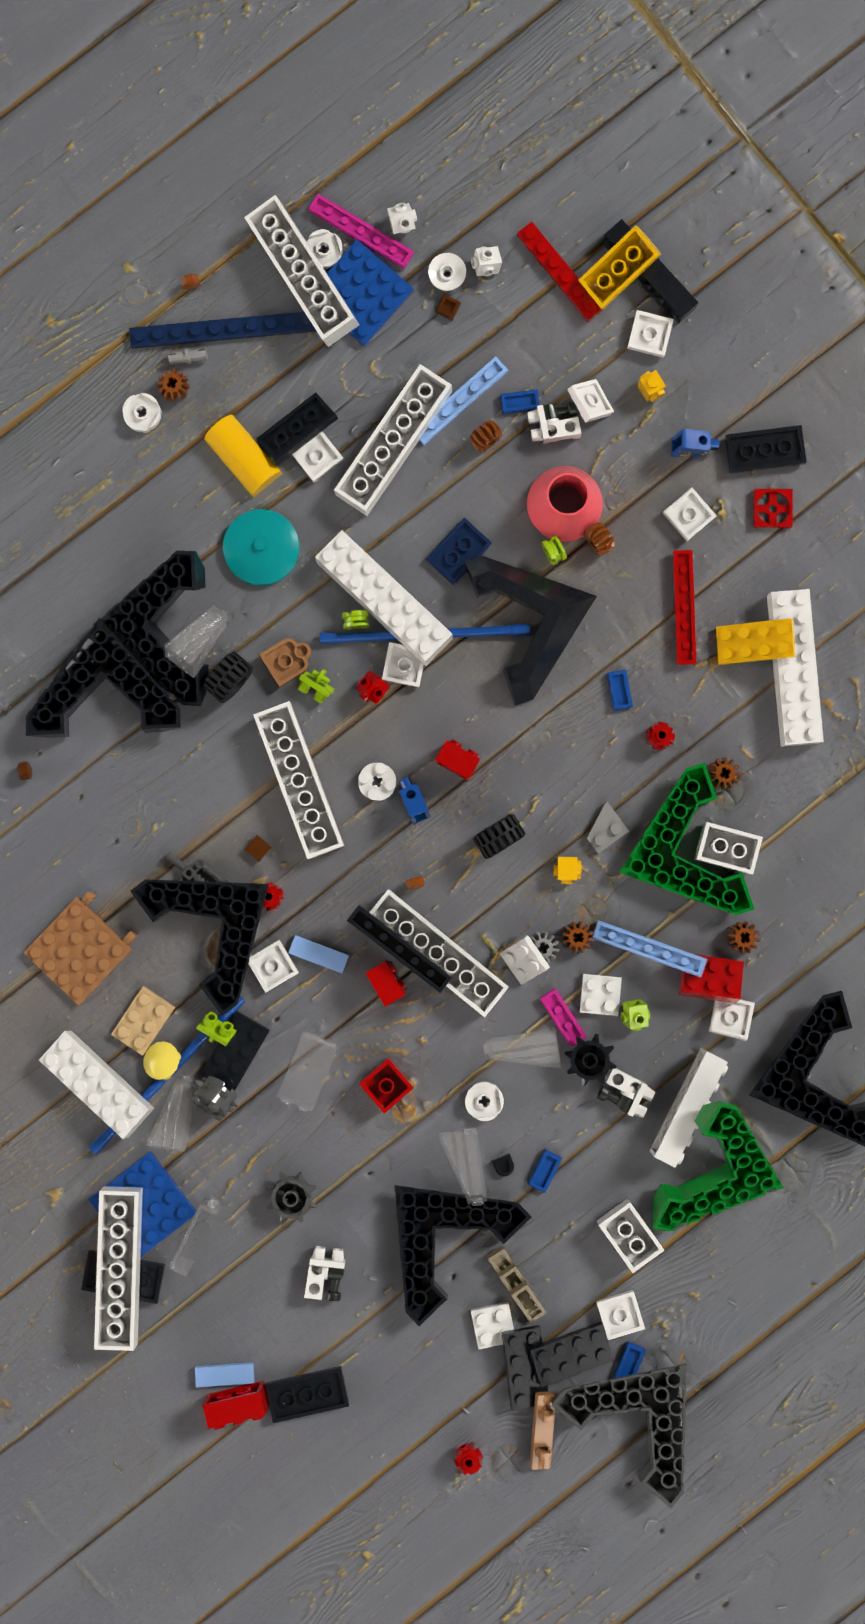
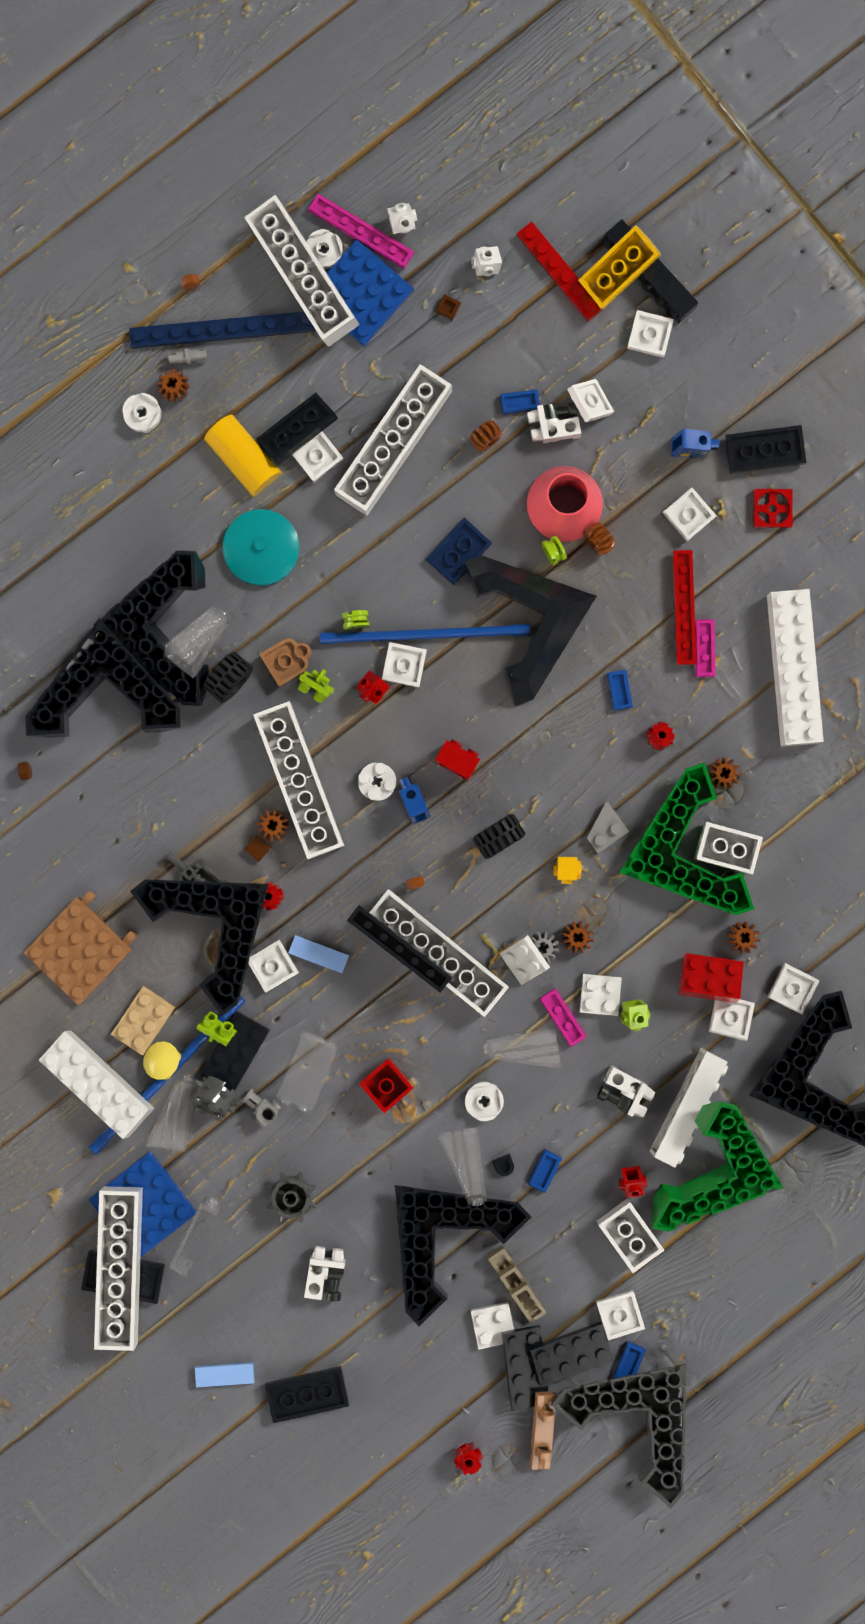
(236, 1405): red brick -> none
(259, 1106): none -> light grey connector
(267, 822): none -> dark orange gear
(383, 598): white brick -> none
(386, 982): red brick -> none
(447, 263): white dish -> none
(465, 397): light blue tile -> none
(596, 1069): black brick -> none
(632, 1181): none -> red brick
(649, 948): light blue tile -> none
(651, 386): yellow brick -> none
(705, 648): none -> dark pink tile
(755, 641): yellow plate -> none
(793, 988): none -> white plate

